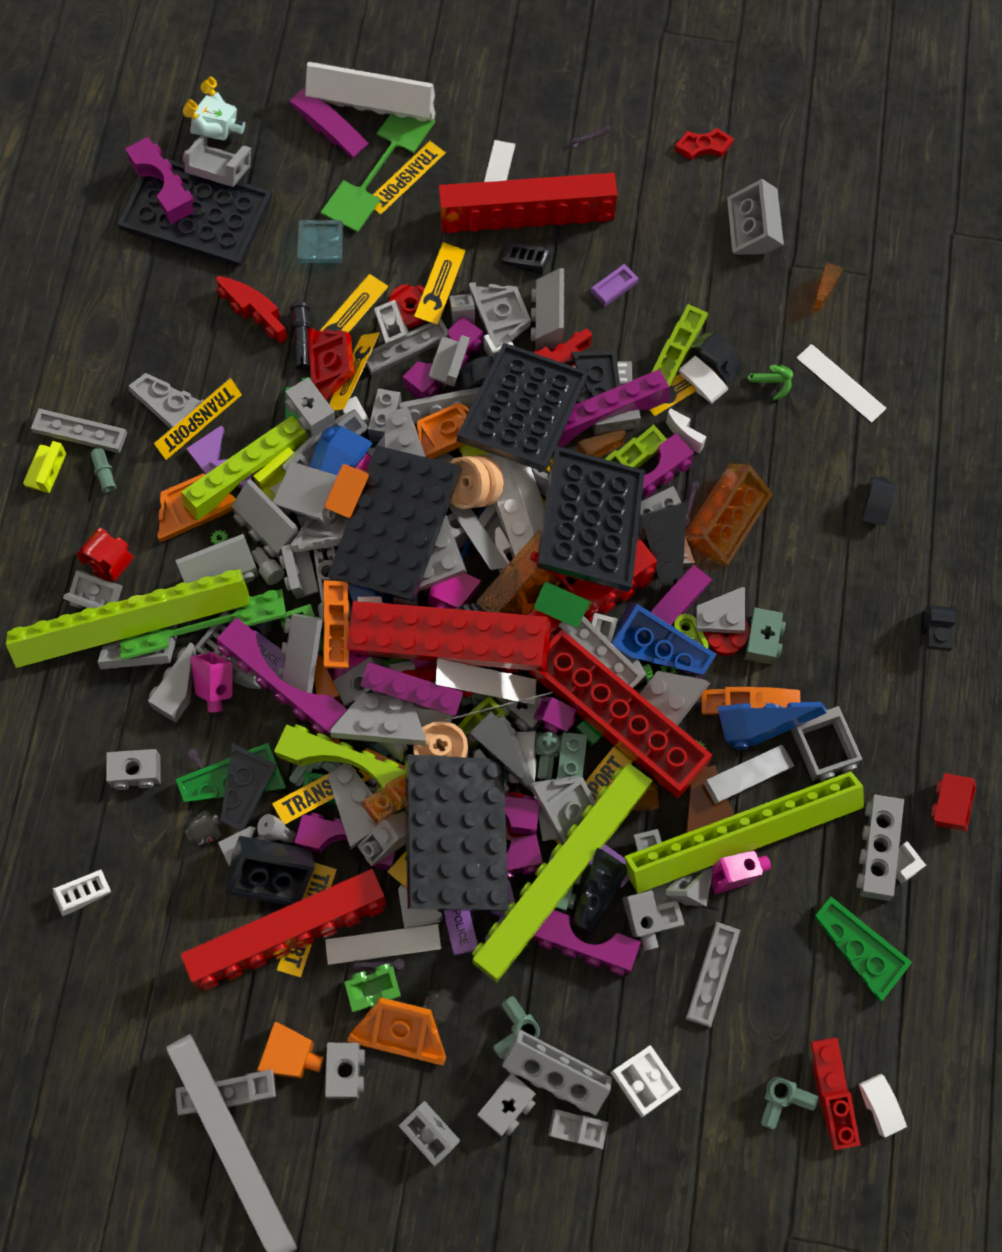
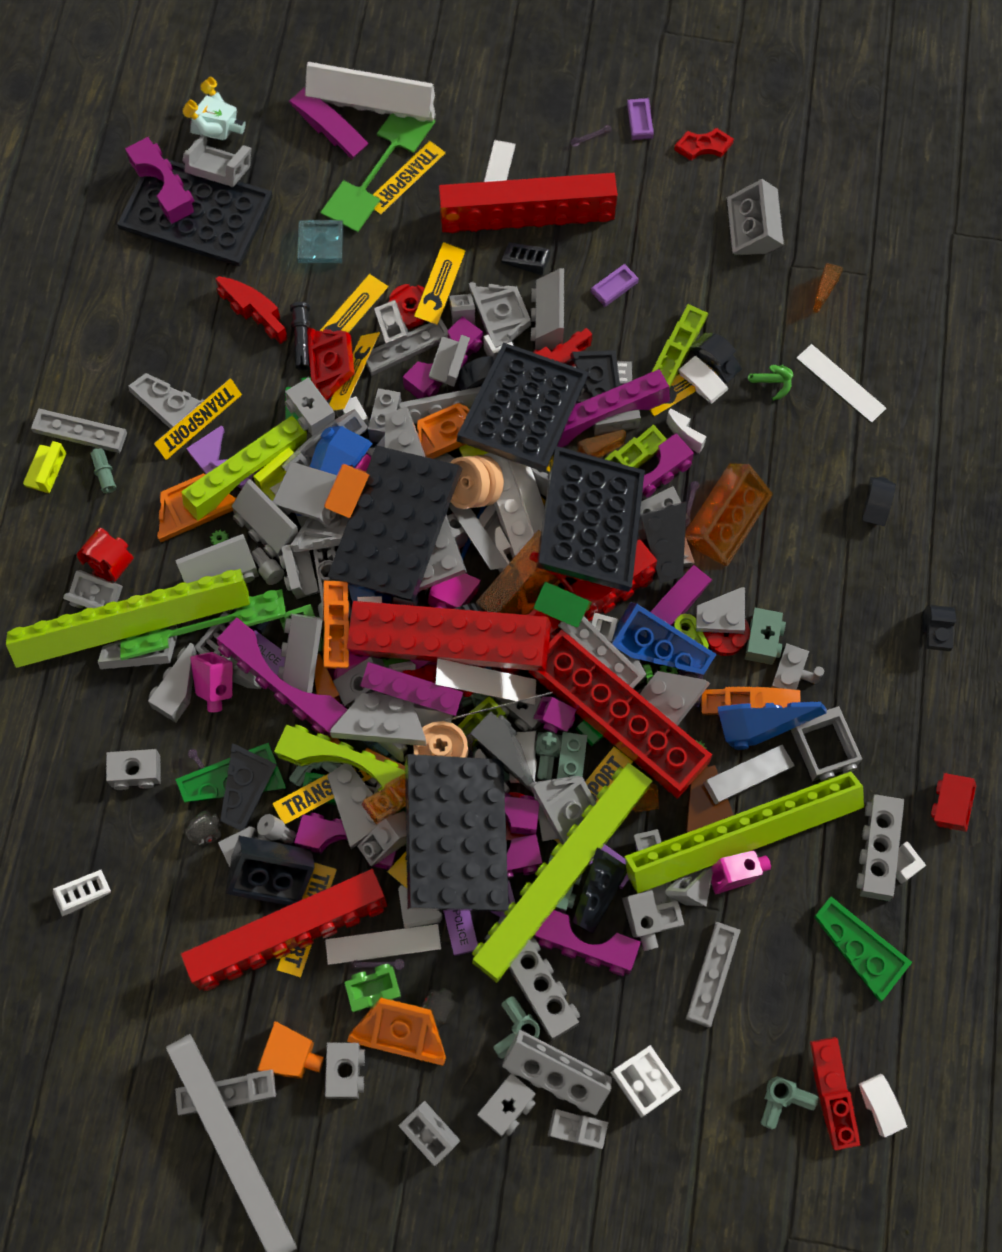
(553, 1024): none -> light grey brick
(640, 119): none -> medium lavender tile
(791, 669): none -> light grey plate

